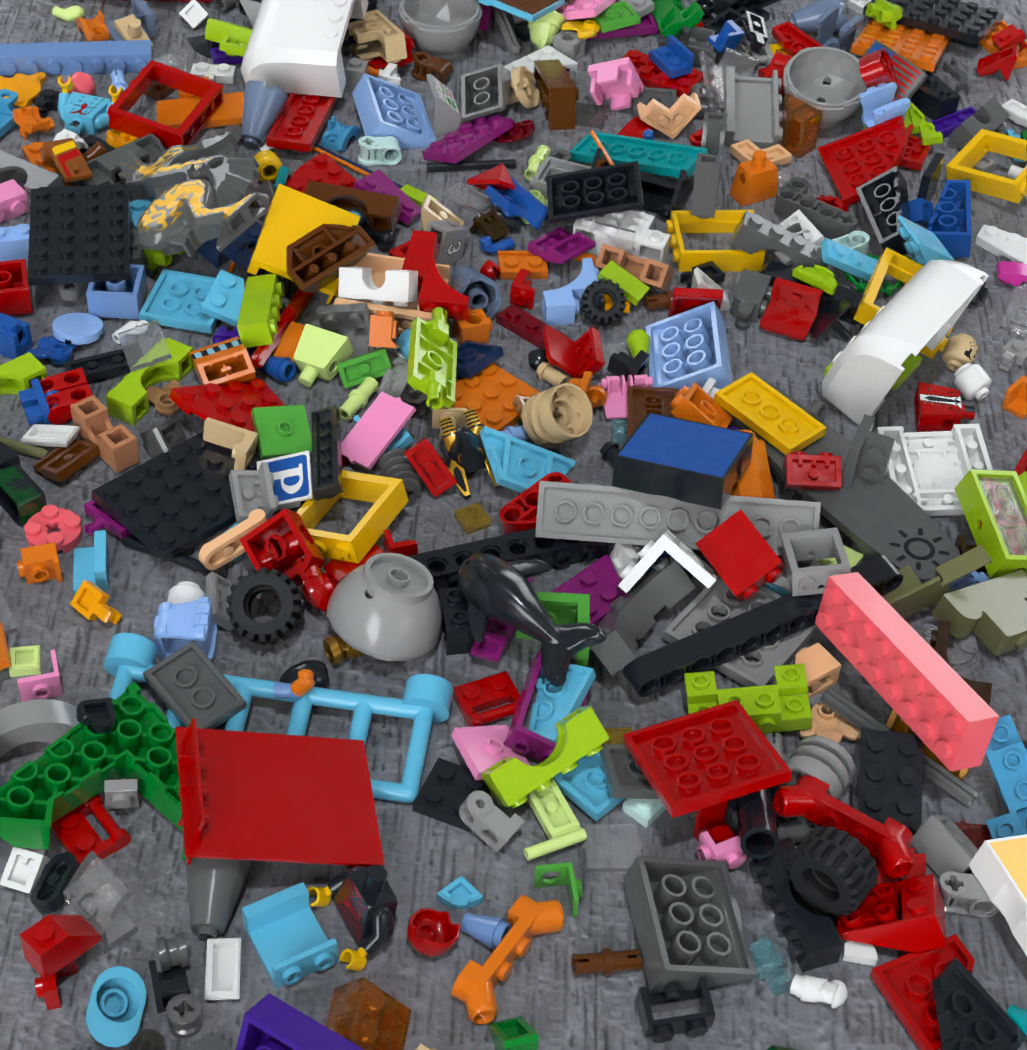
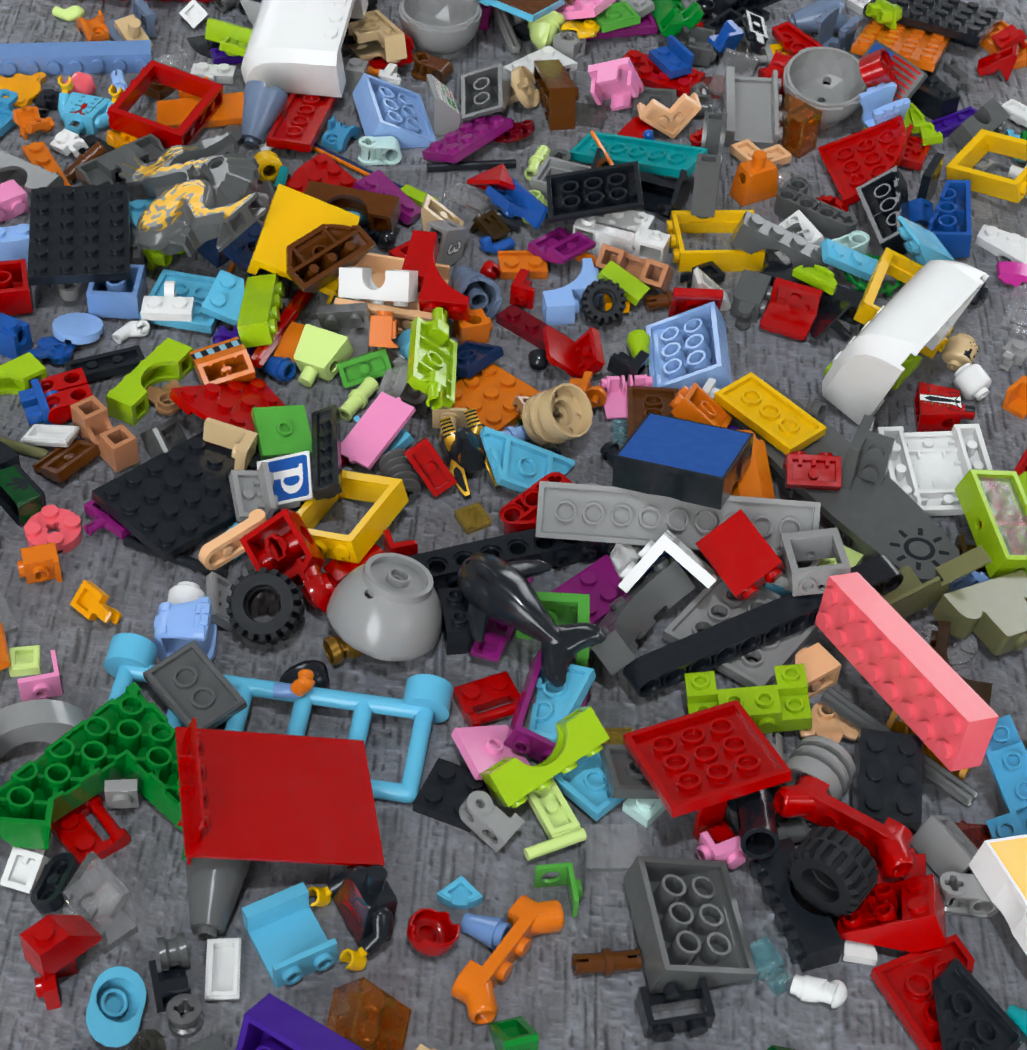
(67, 159): dark orange door -> none
(92, 563): medium azure panel -> none
(97, 714): black tile -> none
(144, 345): clear piece -> none
(168, 306): none -> white plate
(547, 372): tan pin -> none
(713, 81): clear piece -> none

